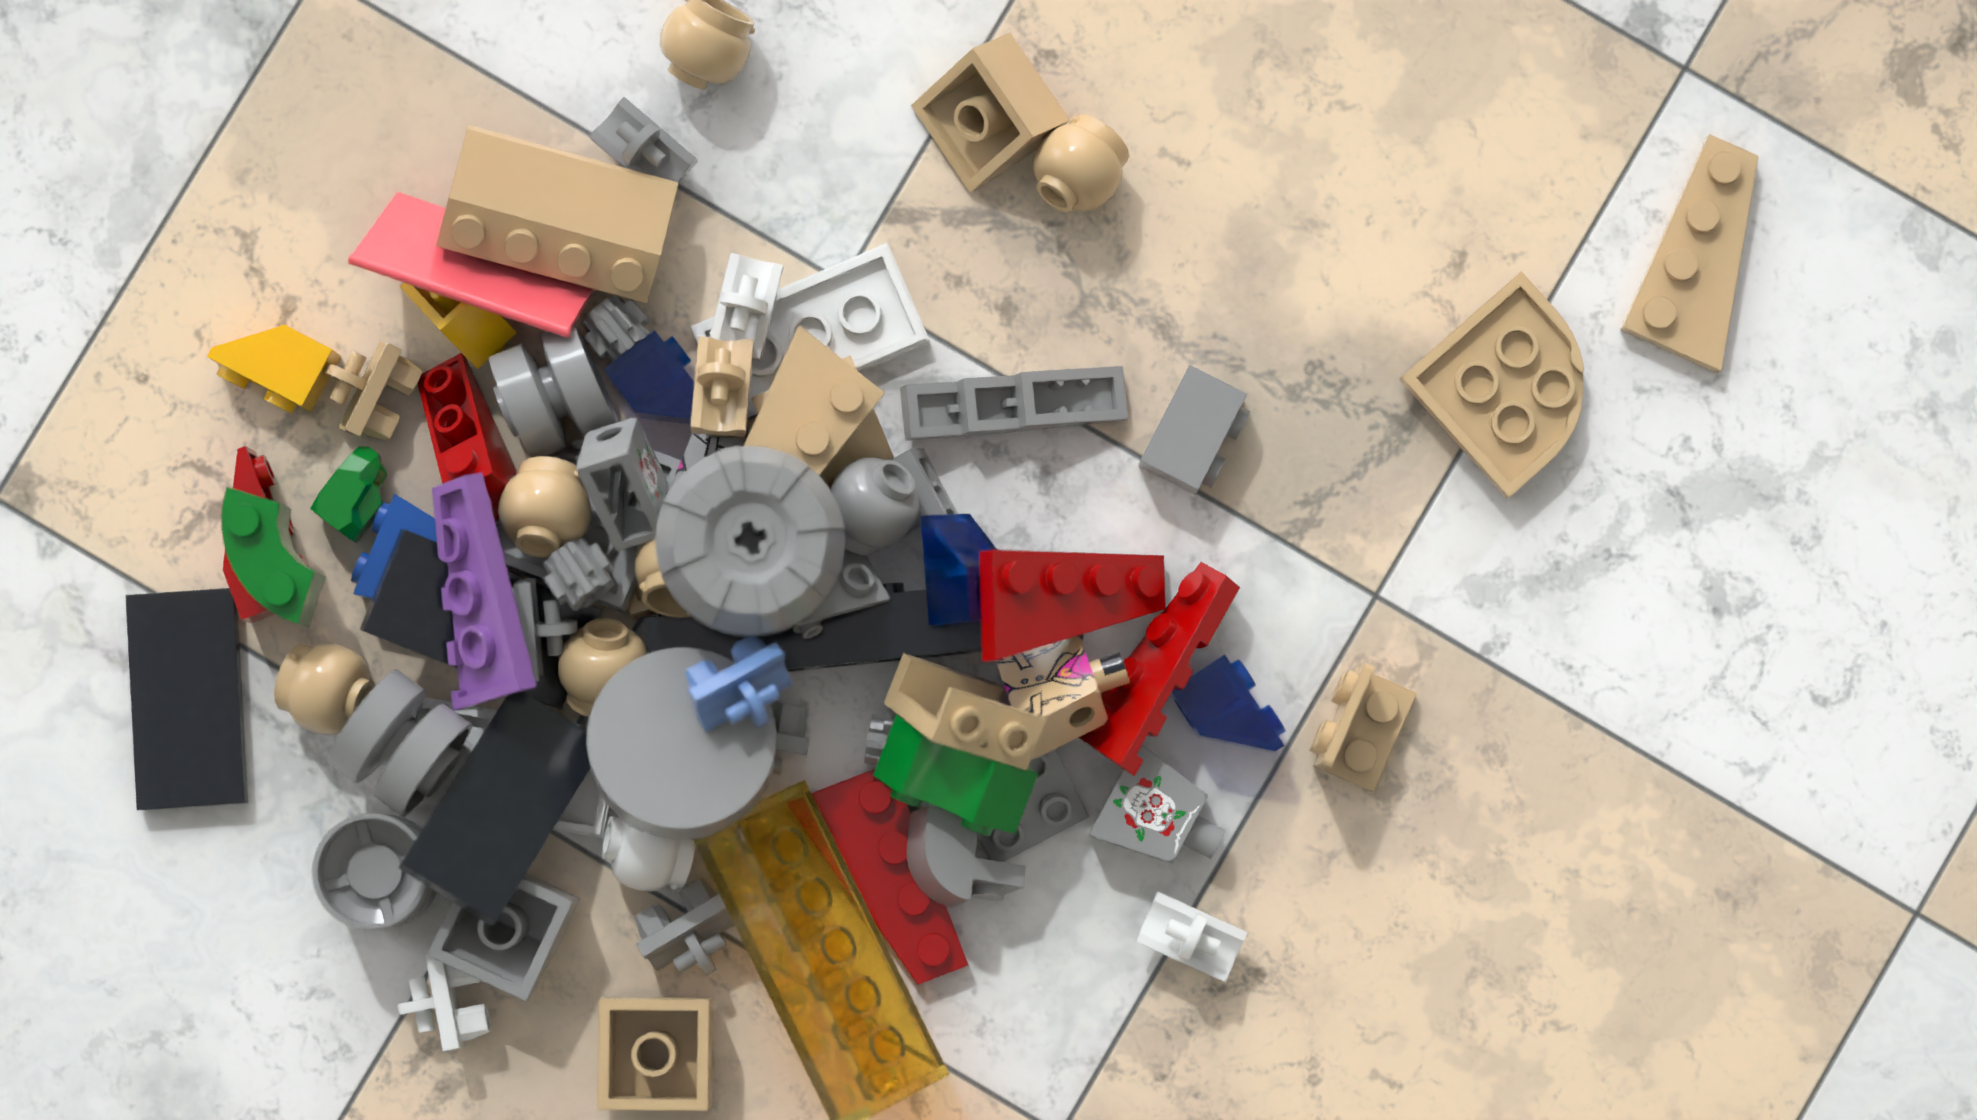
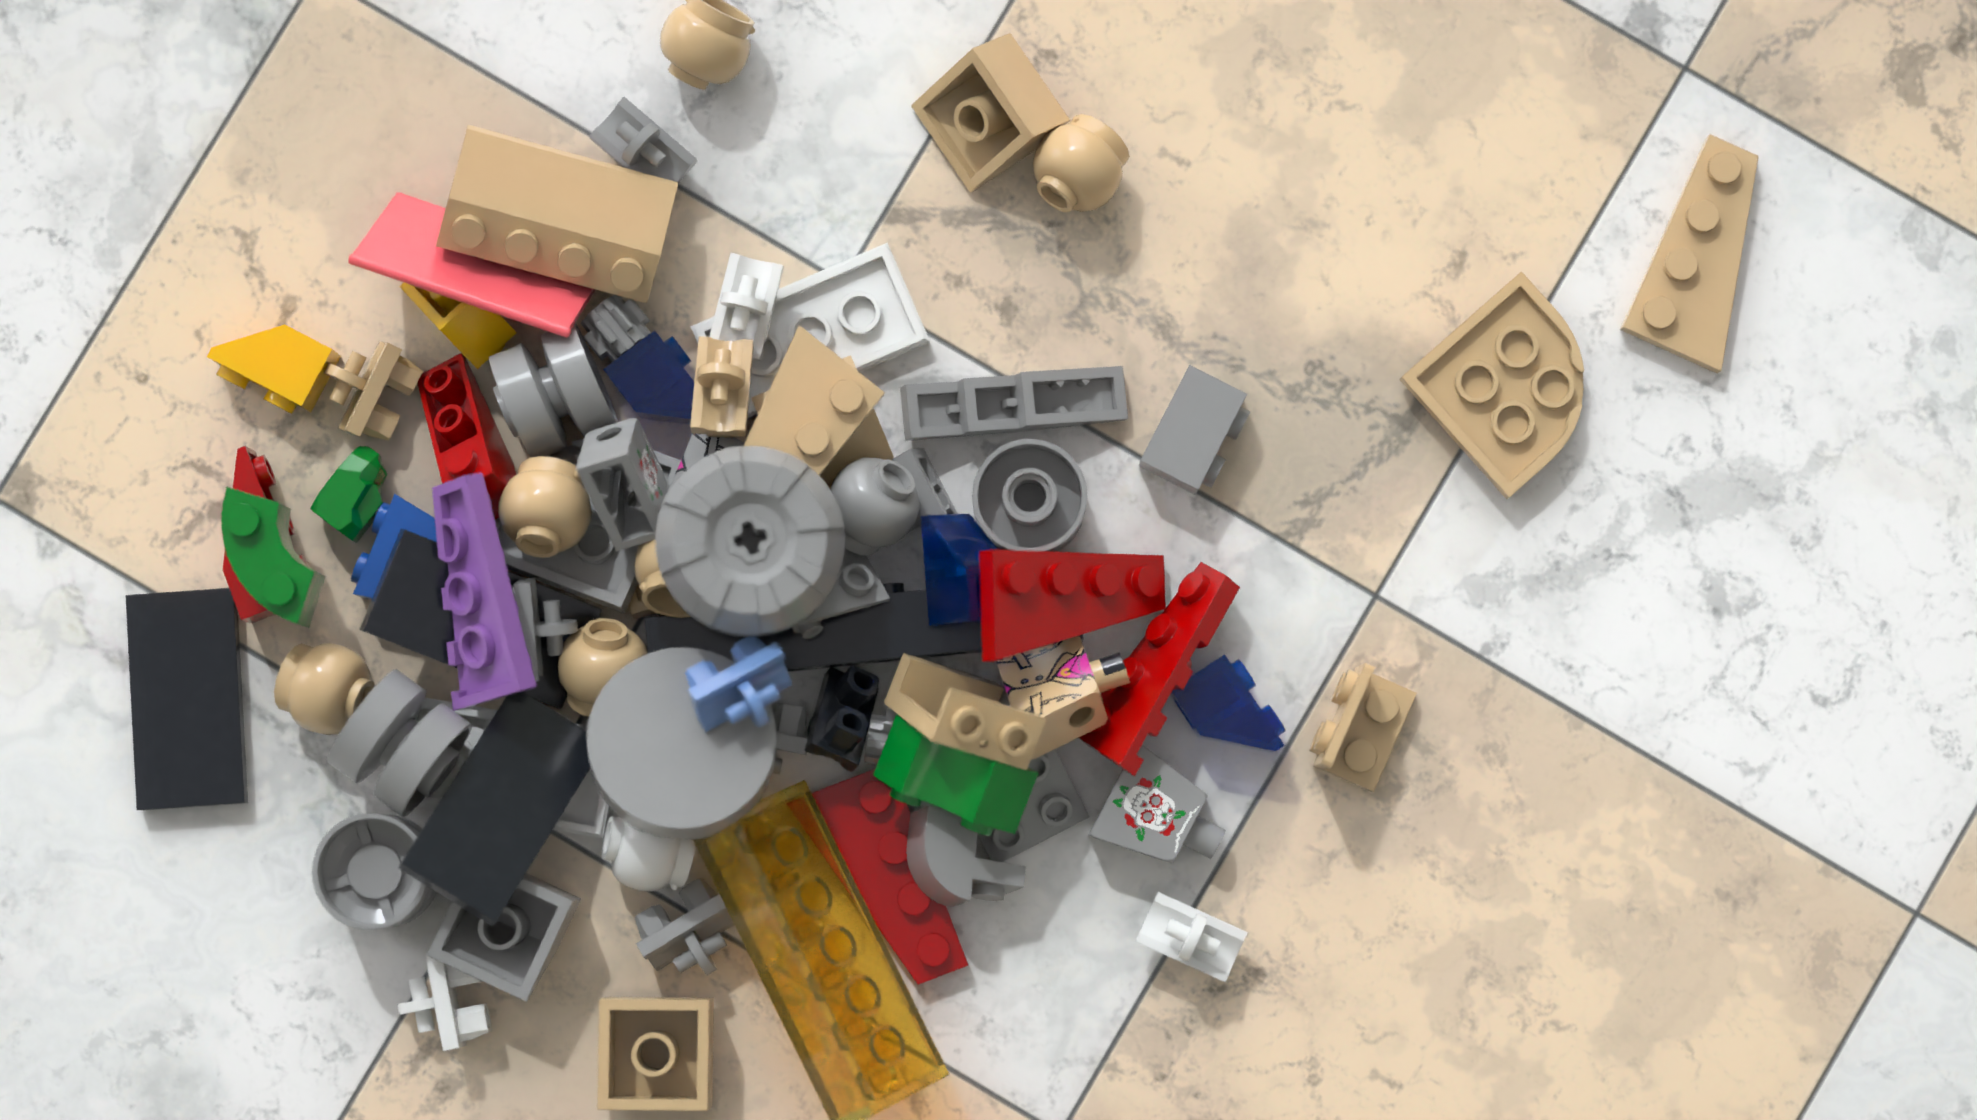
(578, 574): light grey gear -> none
(843, 716): none -> black hips
(1029, 496): none -> light grey wheel

